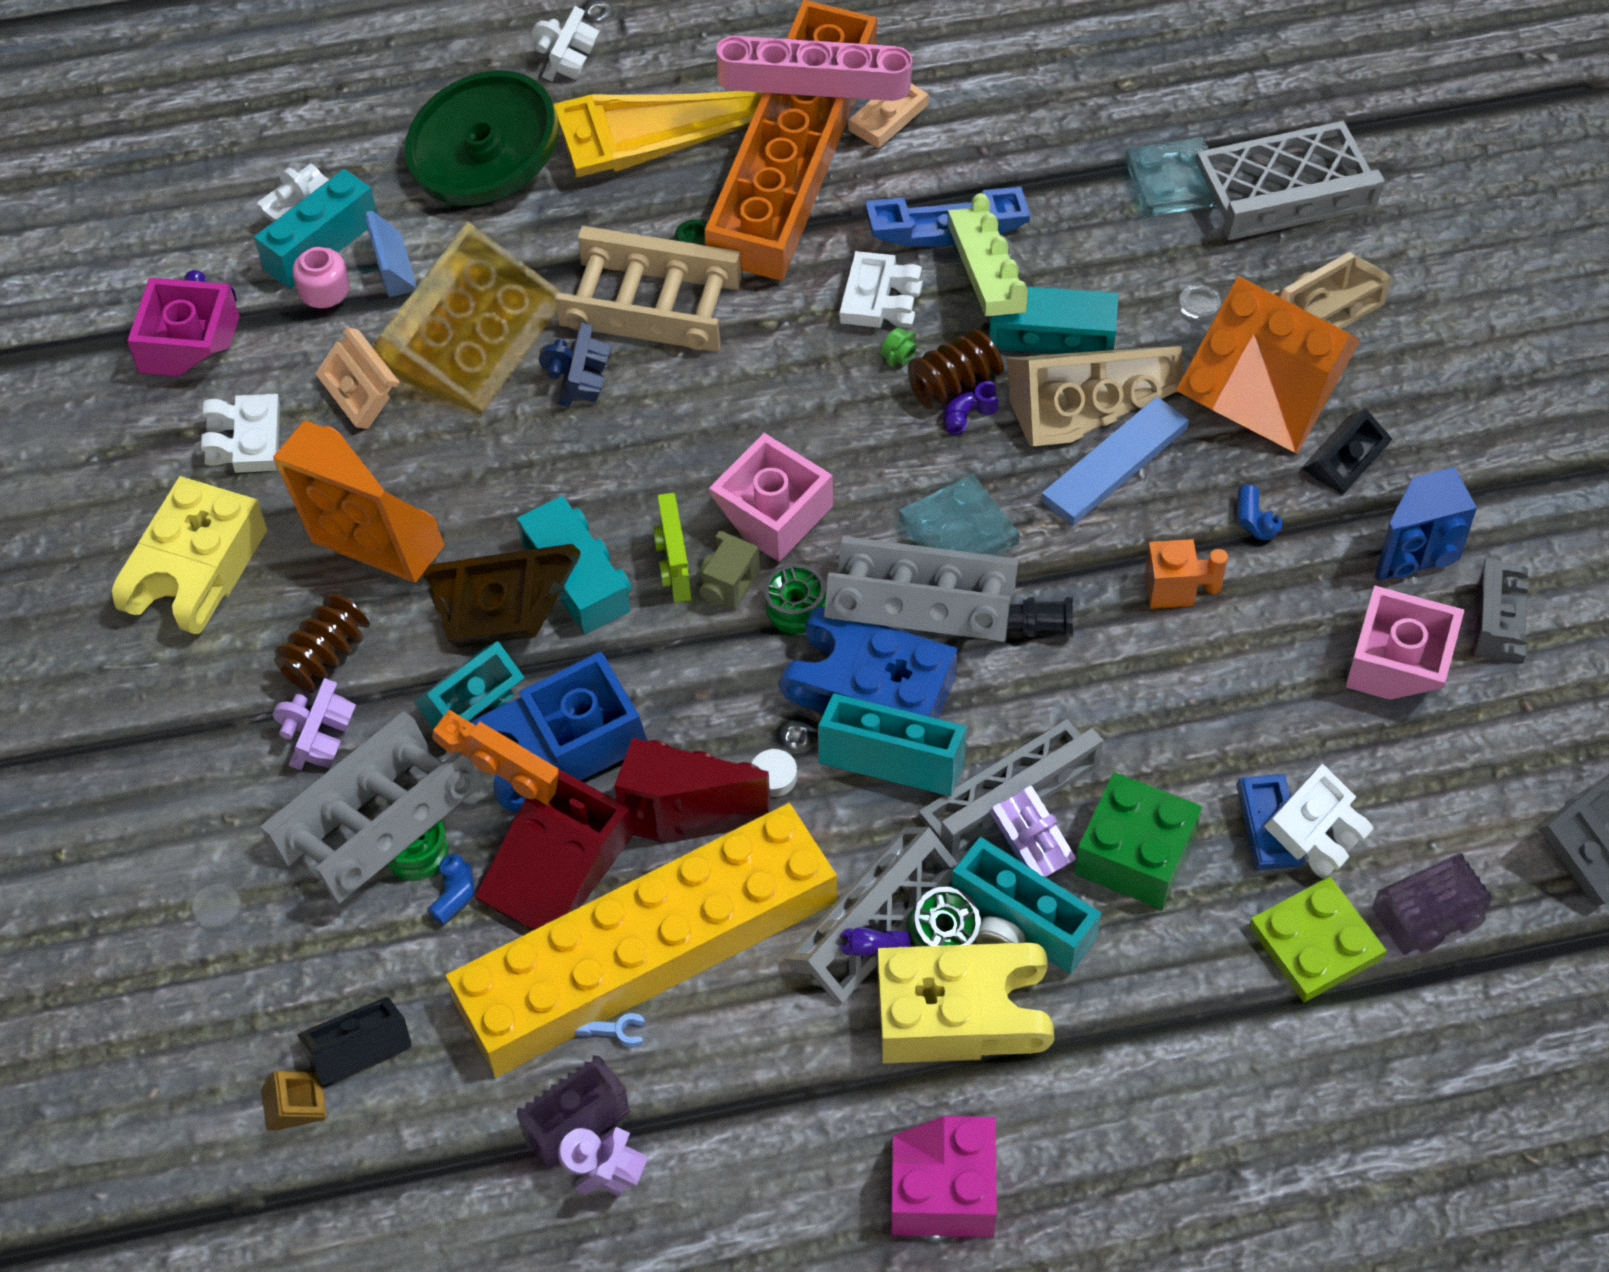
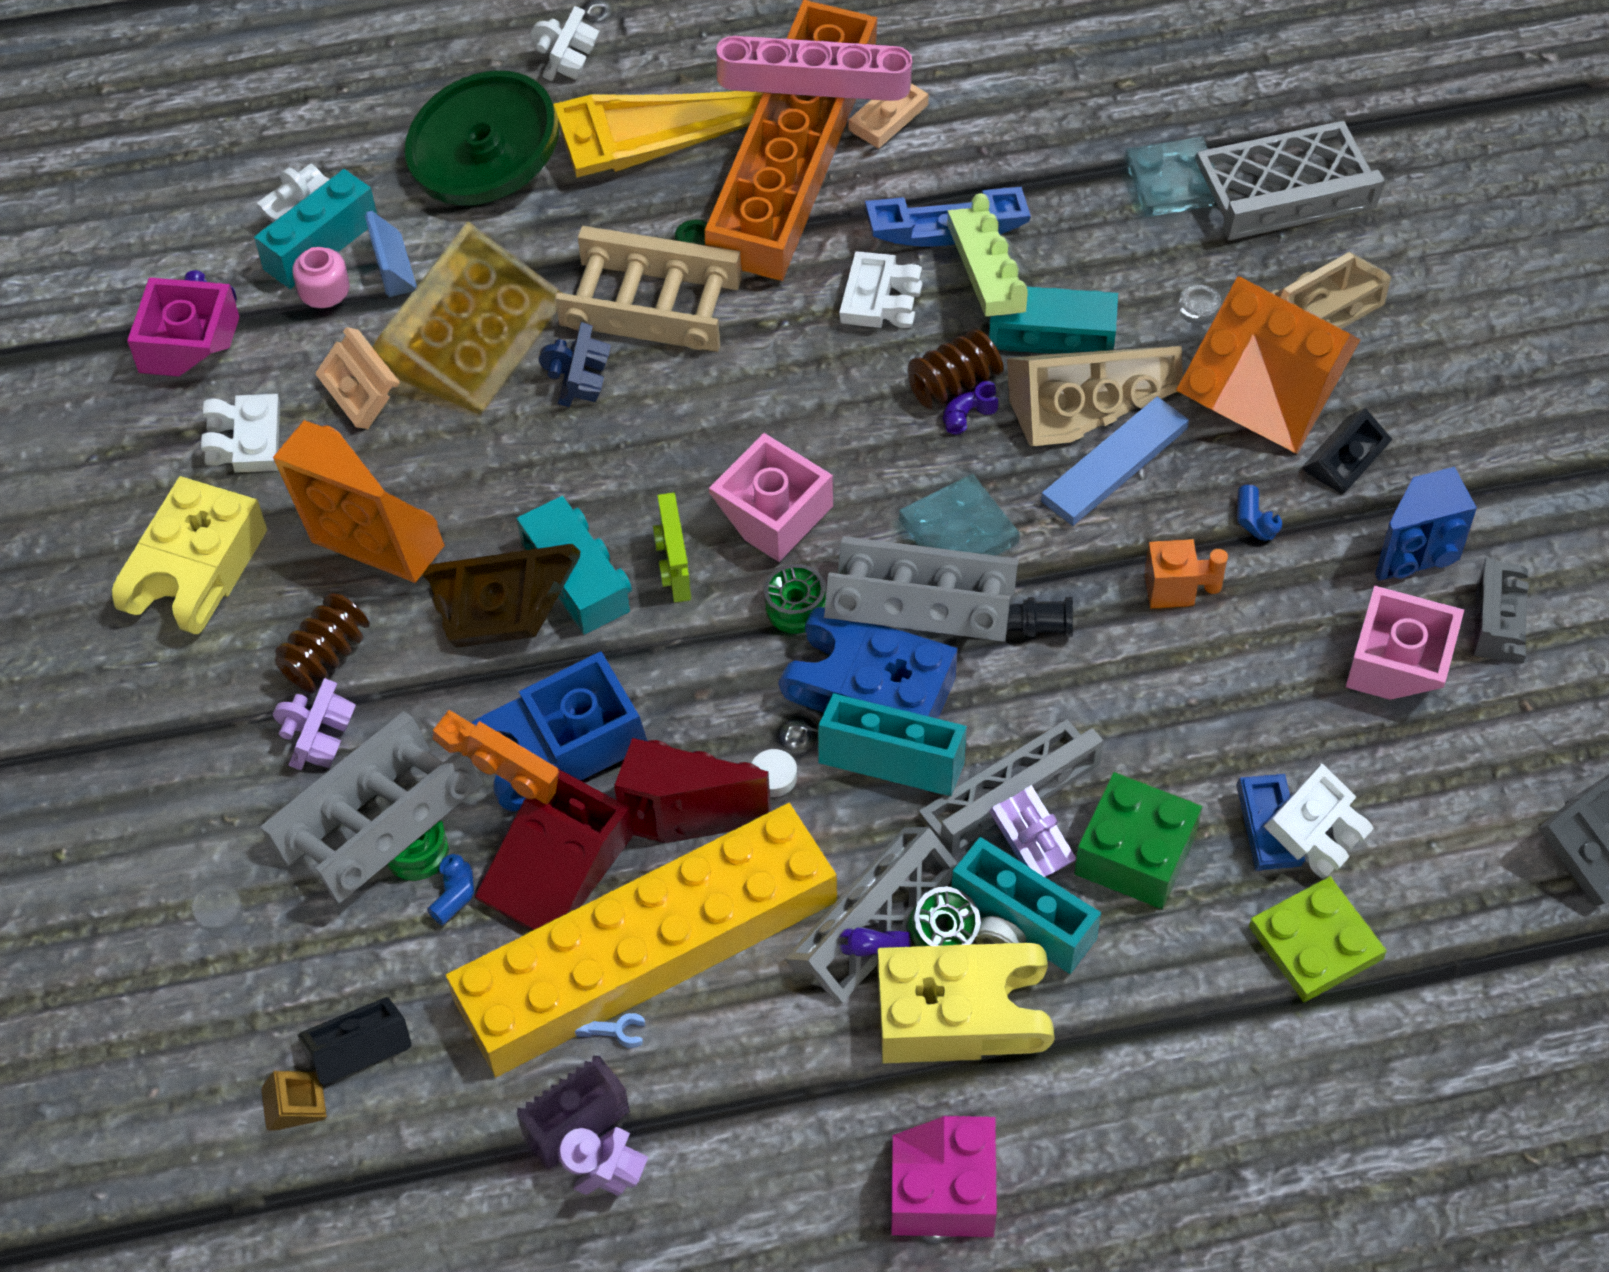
(472, 686): teal brick -> none
(729, 571): olive brick -> none
(898, 347): bright green plate -> none
(1433, 905): clear purple brick -> none

